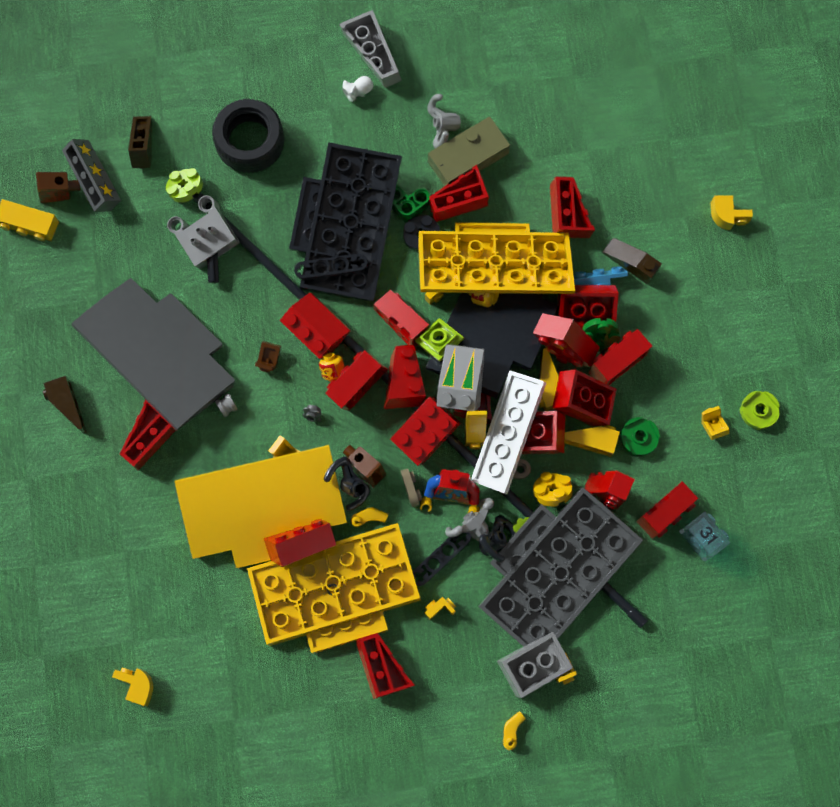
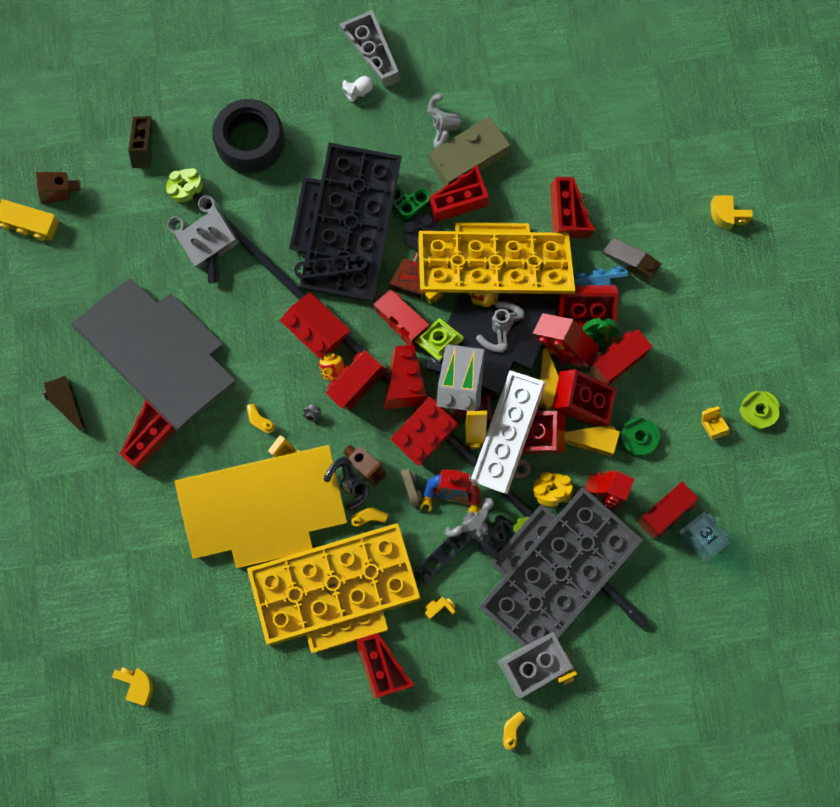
(91, 175): dark grey brick -> none
(226, 405): light grey wheel -> none
(258, 421): none -> yellow arm
(268, 356): reddish brown bracket -> none
(299, 542): red wedge -> none
(408, 279): none -> reddish brown torso
(501, 325): none -> light grey piece

